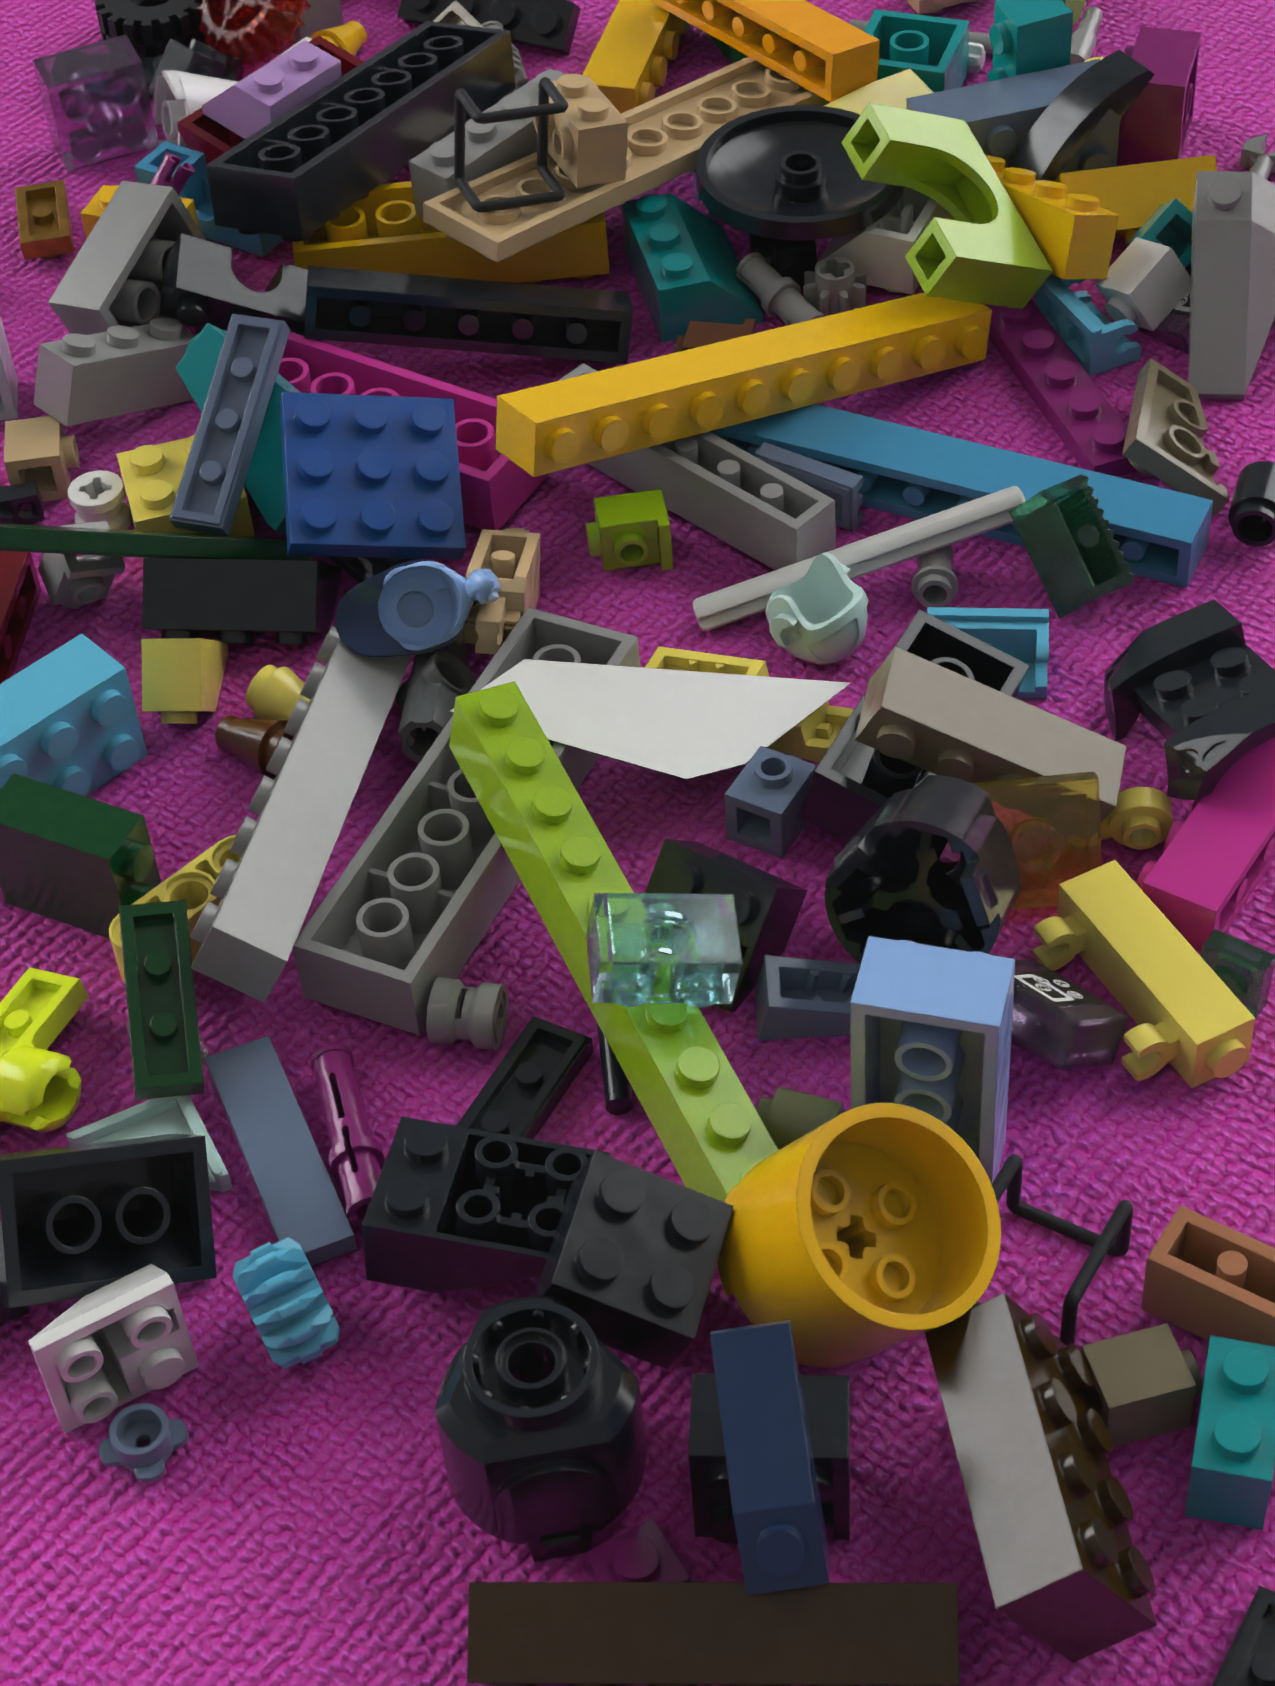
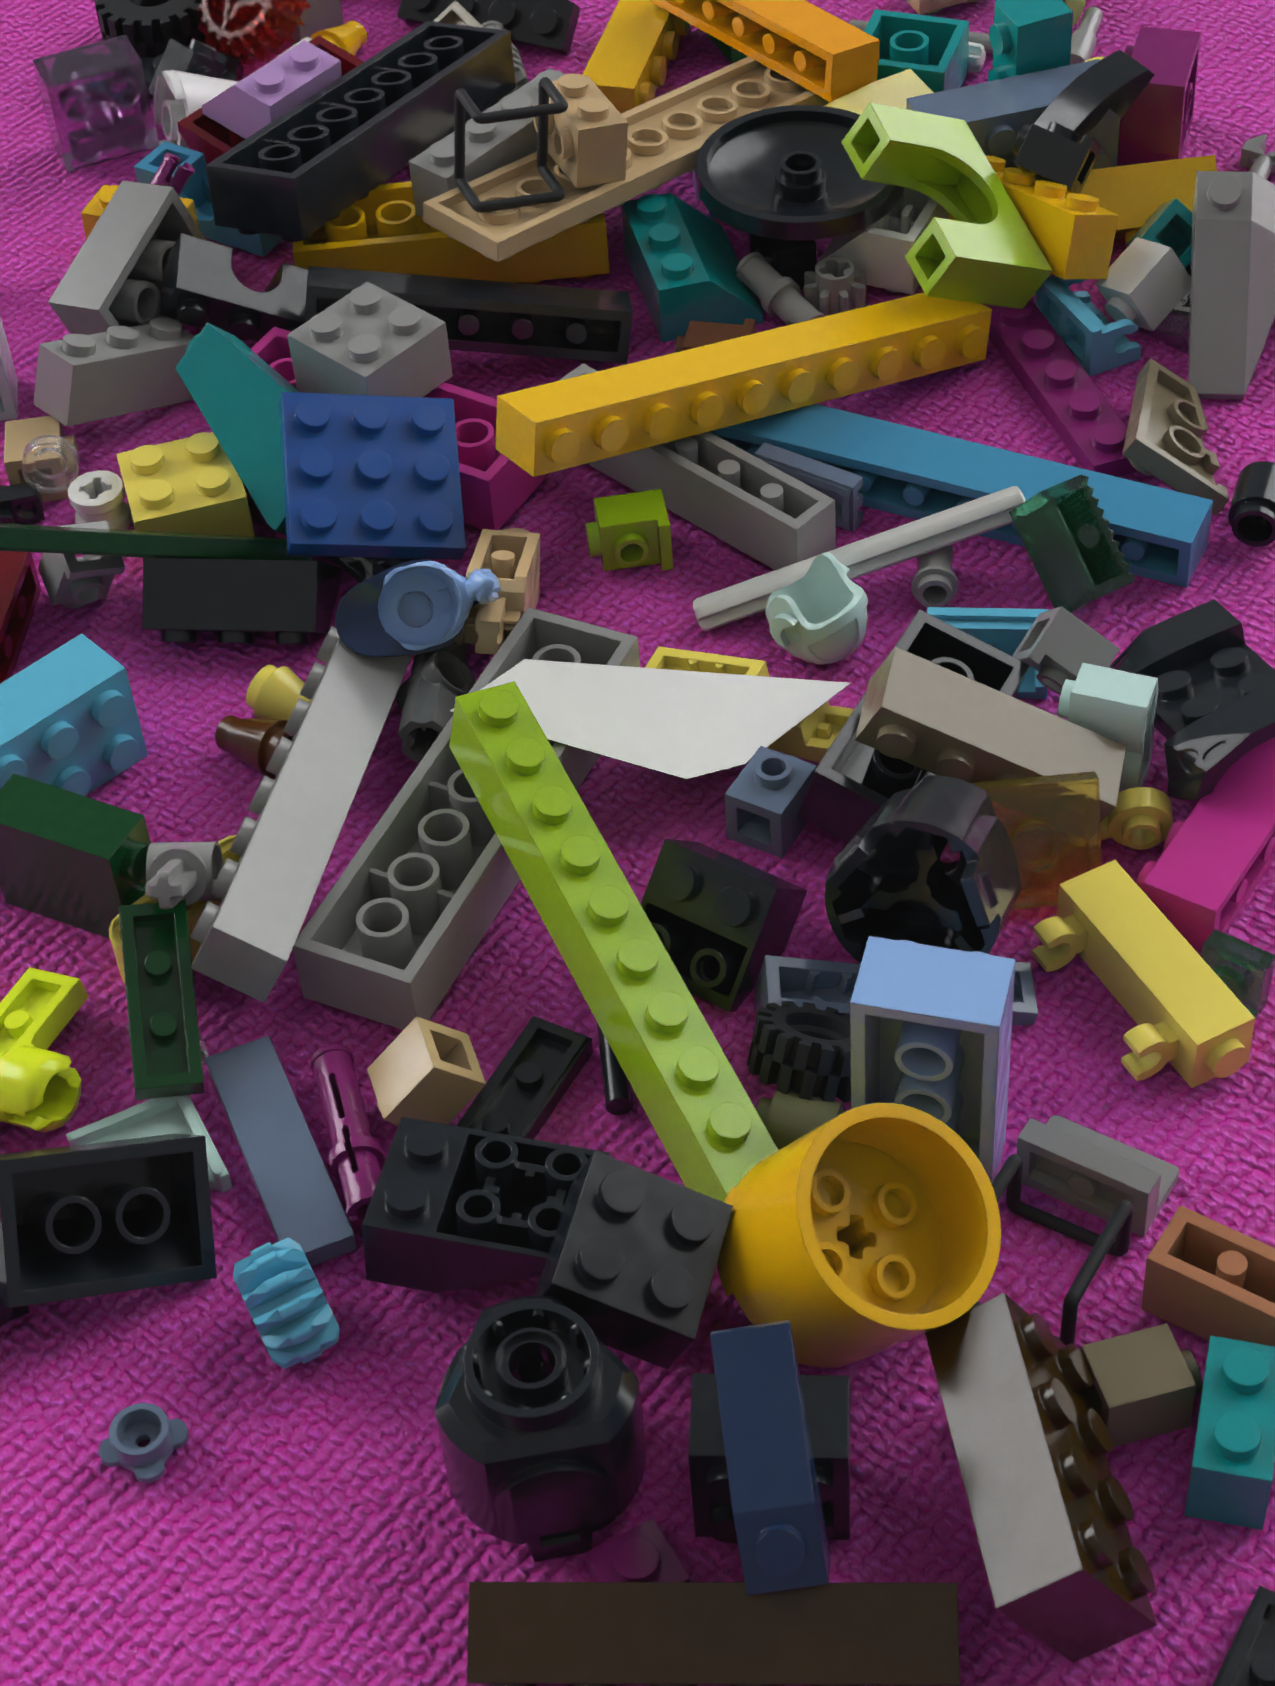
(44, 220): pearl gold plate -> none
(50, 463): none -> clear tile
(114, 1347): white slope -> none
(182, 677): light yellow slope -> none
(182, 872): none -> light grey axle
(230, 425): sand blue tile -> none
(371, 347): none -> light grey brick
(426, 1074): none -> tan brick
(467, 1013): light grey wheel -> none
(663, 949): clear light blue brick -> none
(802, 1050): none -> black tyre
(1056, 154): none -> black brick
(1059, 646): none -> light grey brick
(1063, 1019): clear purple piece -> none
(1094, 1171): none -> panel
(1116, 707): none -> light aqua brick

